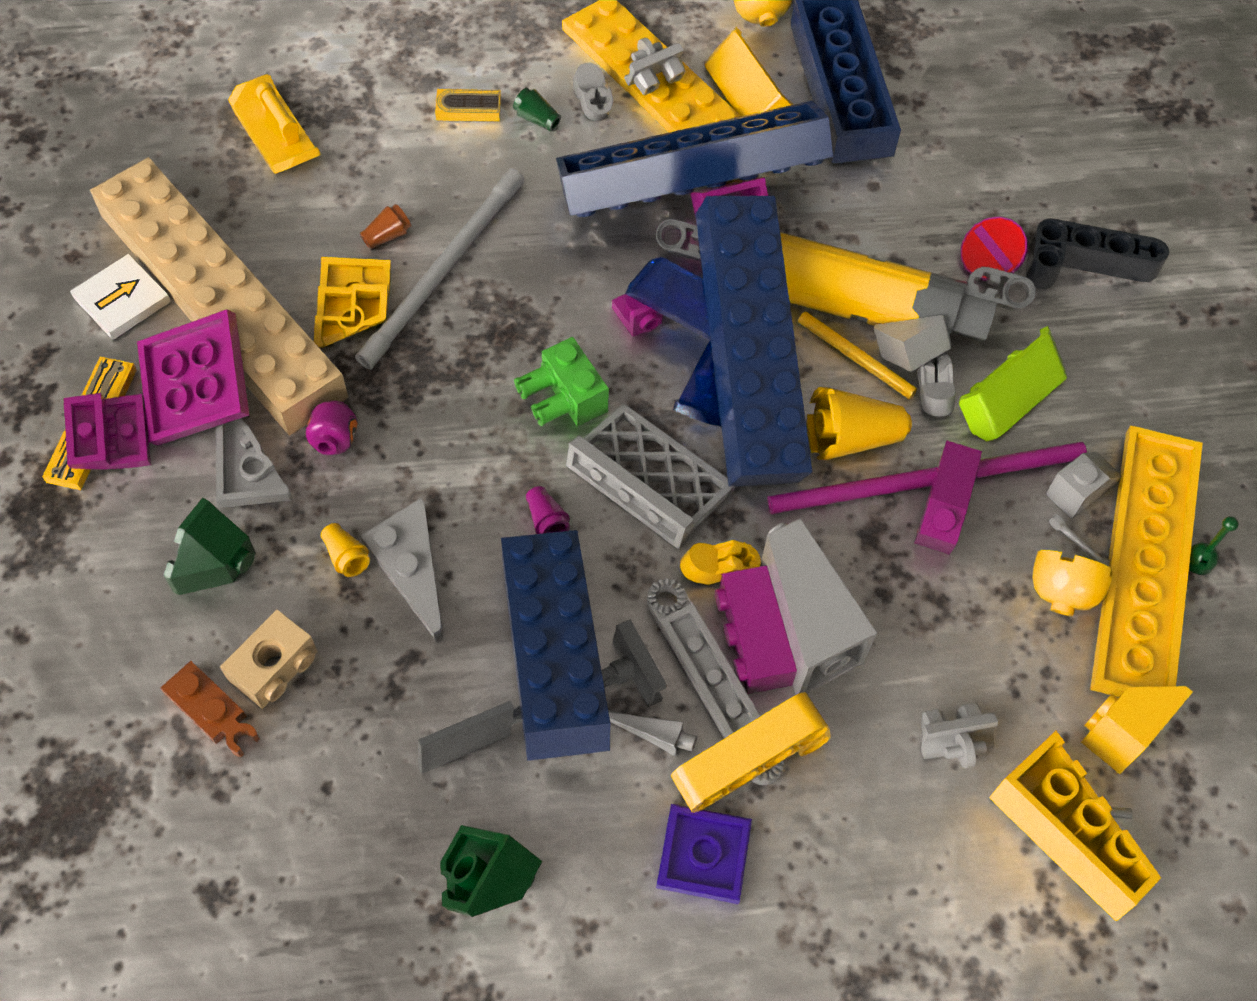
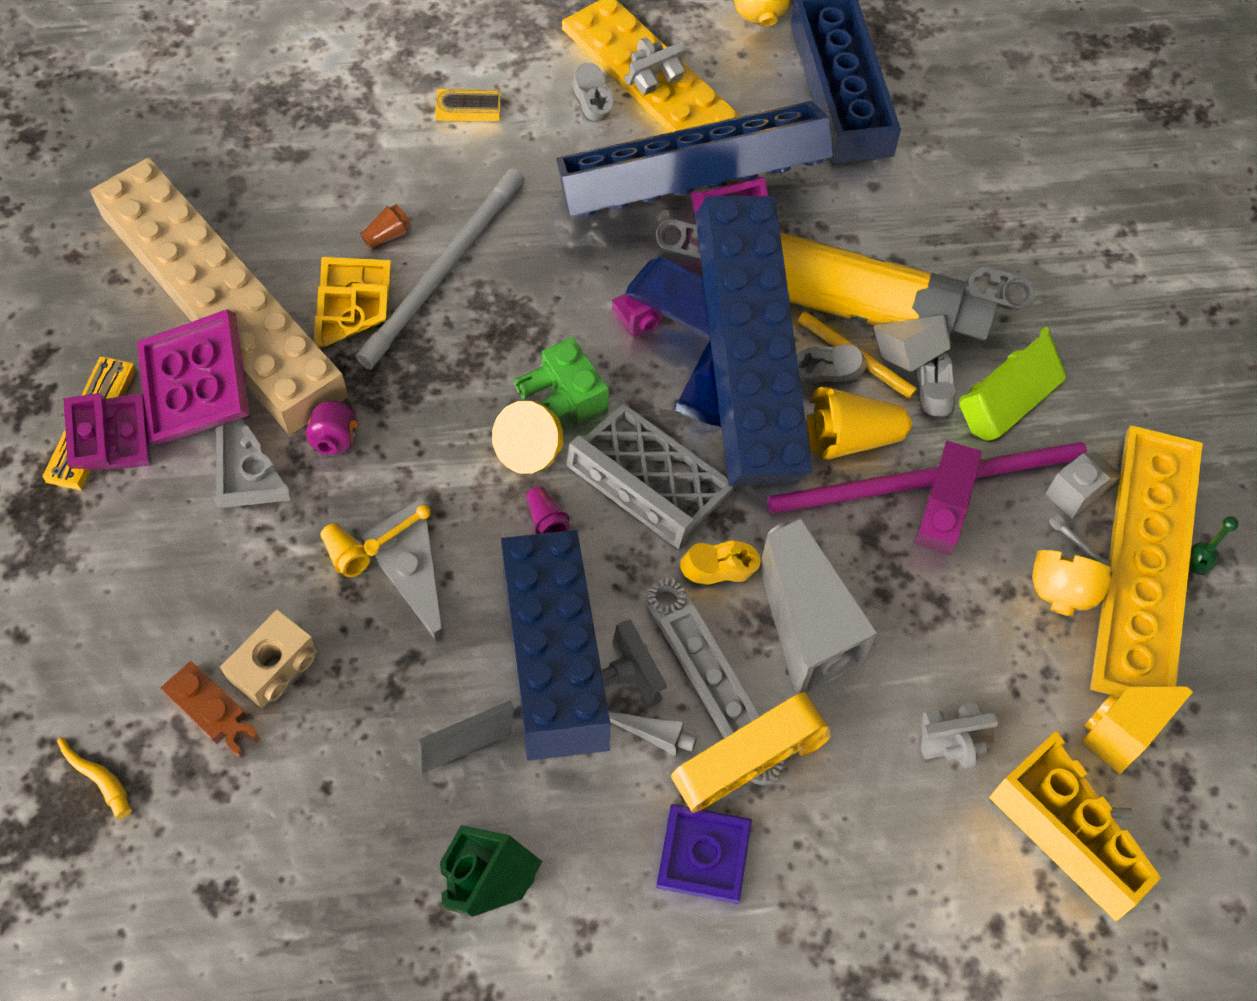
(107, 782): none -> yellow animal
(120, 296): white tile -> none
(209, 551): dark green slope -> none
(271, 124): yellow piece -> none
(372, 546): none -> yellow hinge
(527, 436): none -> tile
(535, 109): dark green cone -> none
(743, 77): yellow piece -> none
(755, 630): magenta brick -> none
(831, 363): none -> light grey piece
(994, 244): red piece -> none
(1092, 250): black beam -> none

